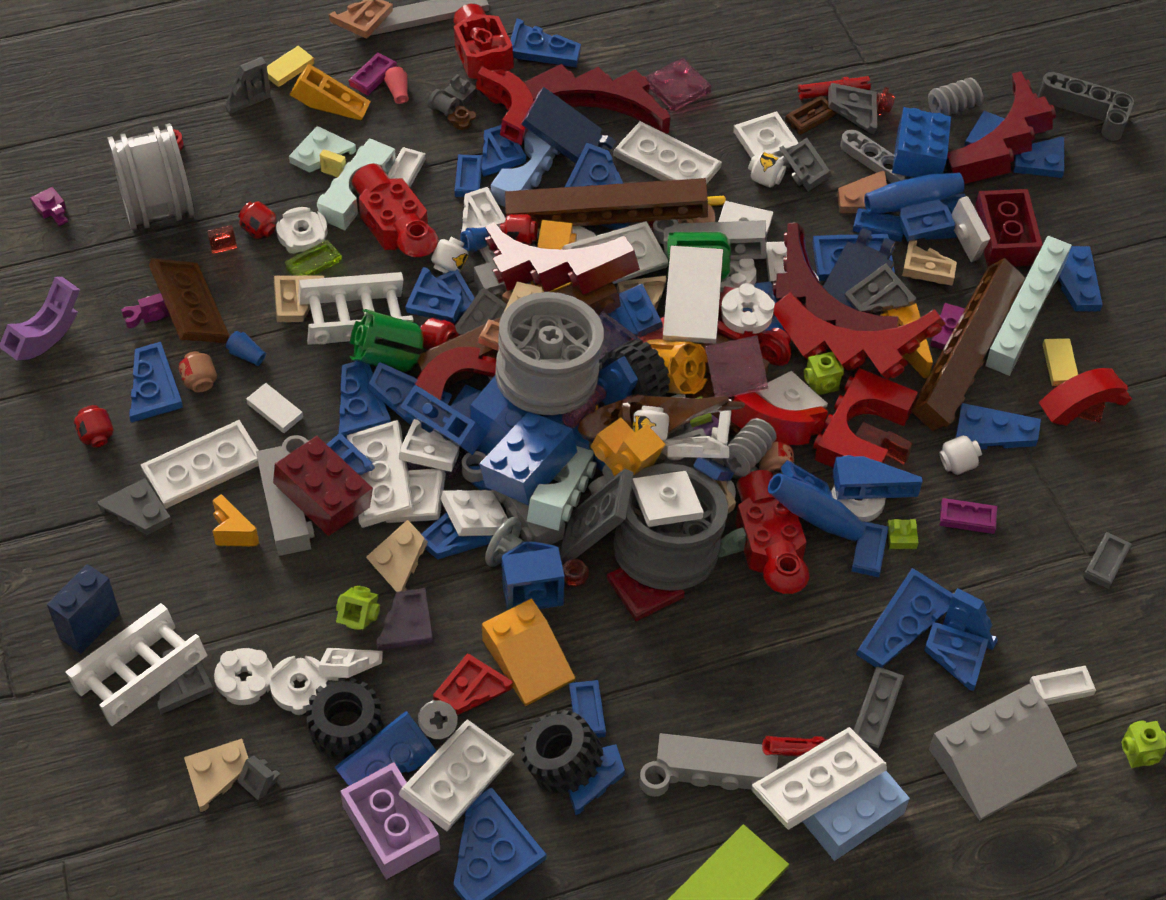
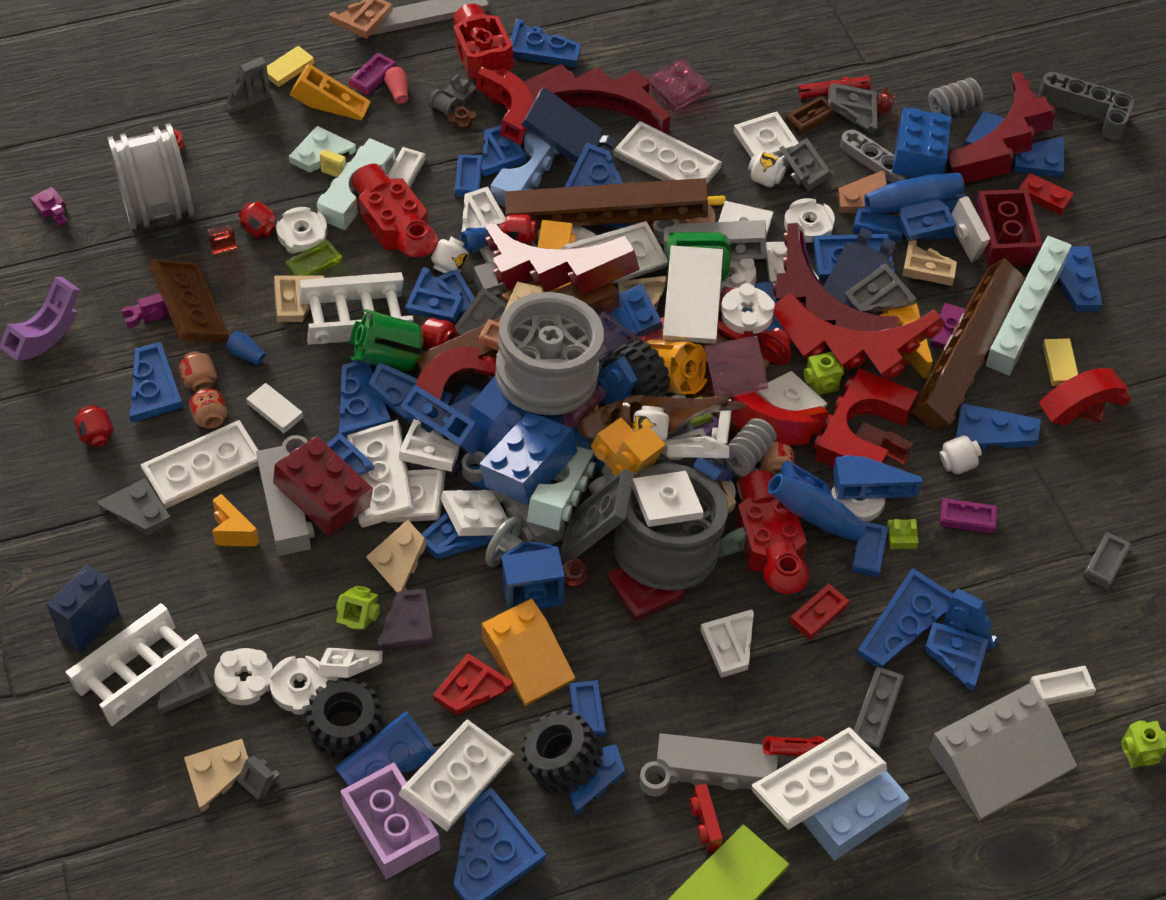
(208, 408): none -> nougat head
(447, 726): light grey piece -> none
(709, 828): none -> red plate
(729, 642): none -> white wing
(808, 208): none -> white plate
(819, 611): none -> red plate
(1047, 193): none -> red plate

